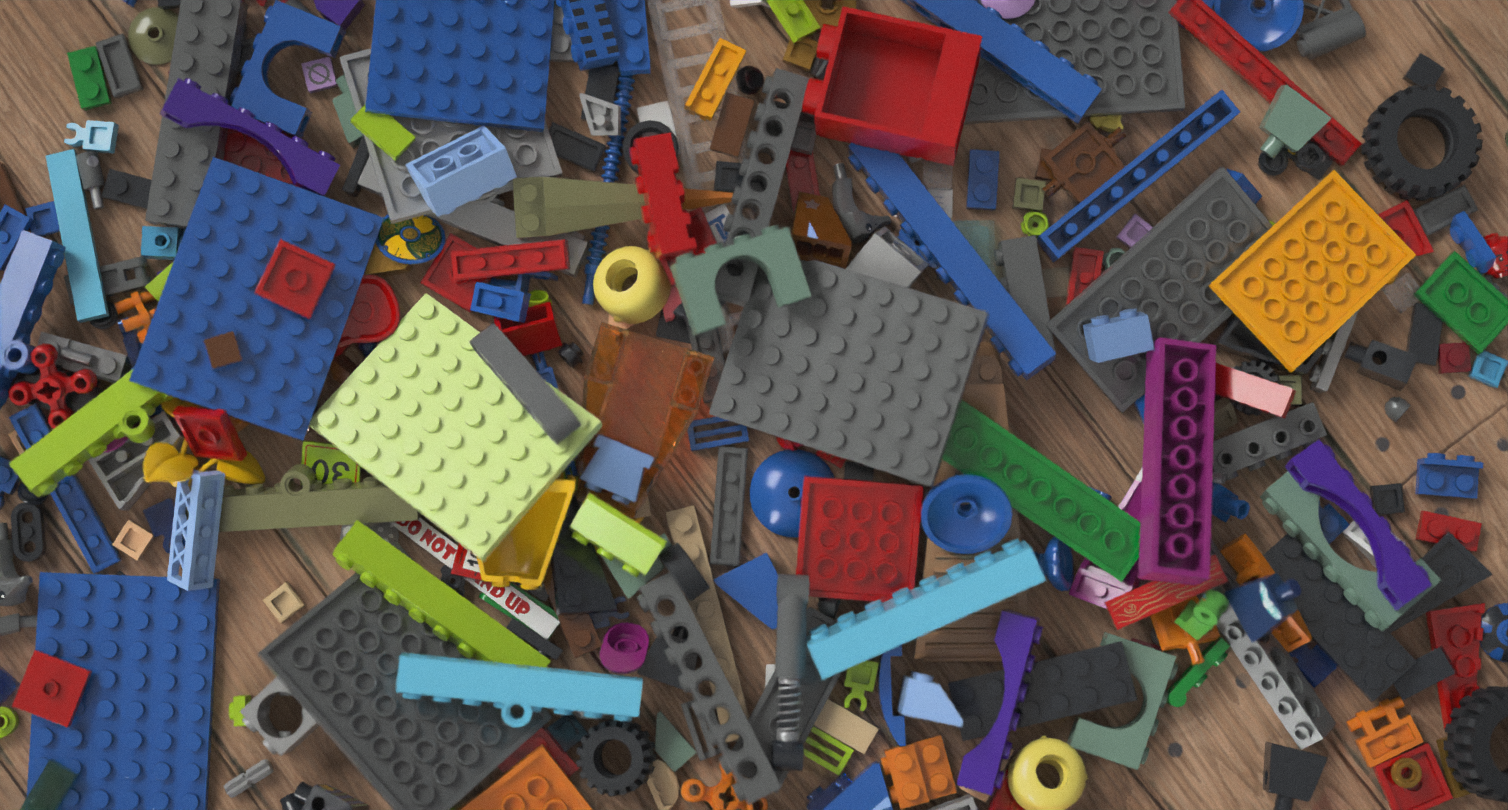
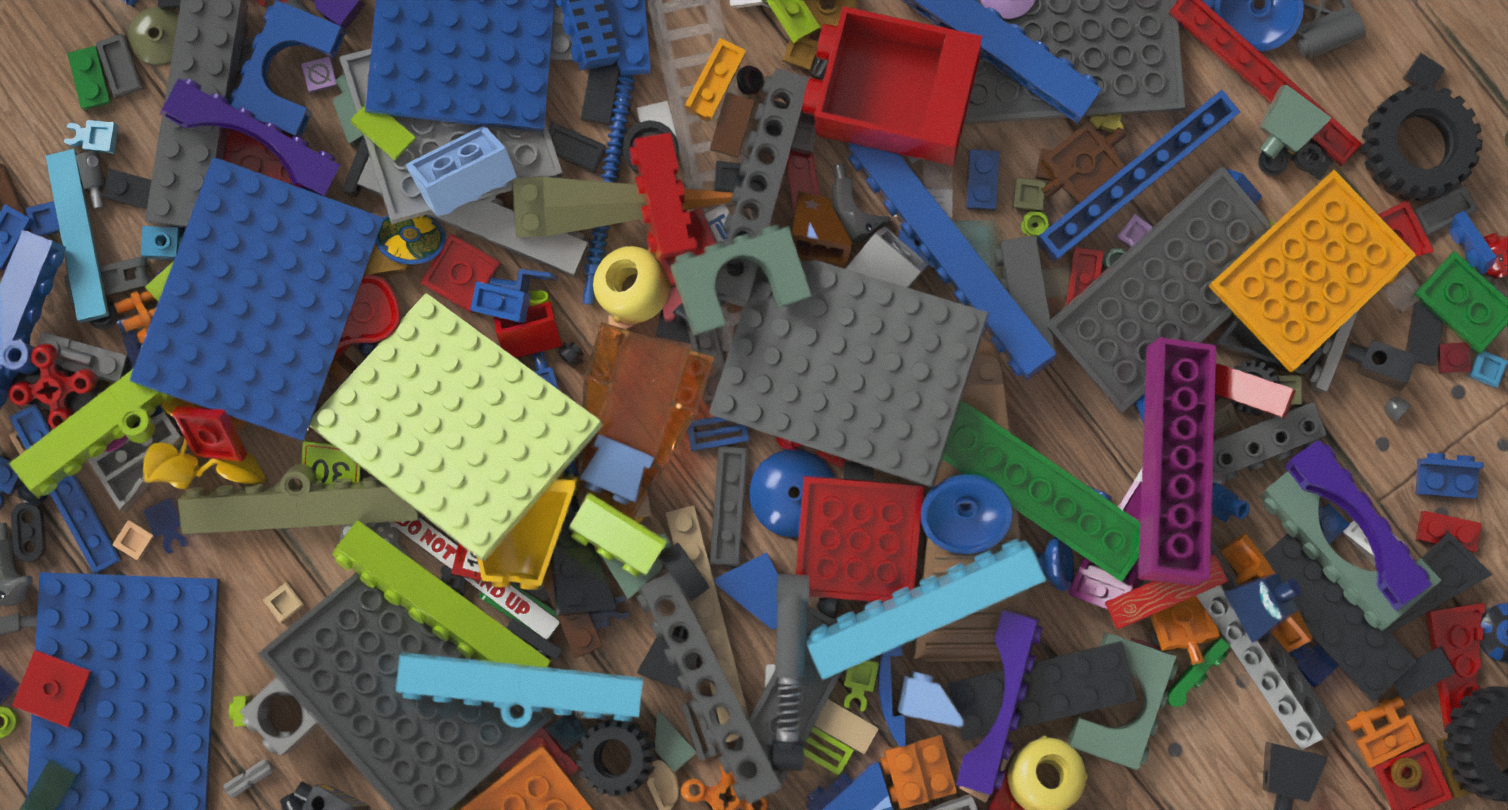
(199, 531): light blue fence -> none
(222, 350): reddish brown tile -> none
(295, 279): red plate -> none
(510, 260): red tile -> none
(525, 383): dark grey beam -> none
(601, 116): light grey piece -> none
(624, 648): magenta cap -> none
(1118, 336): medium blue brick -> none
(1201, 617): bright green leg -> none
(1387, 498): black tile -> none

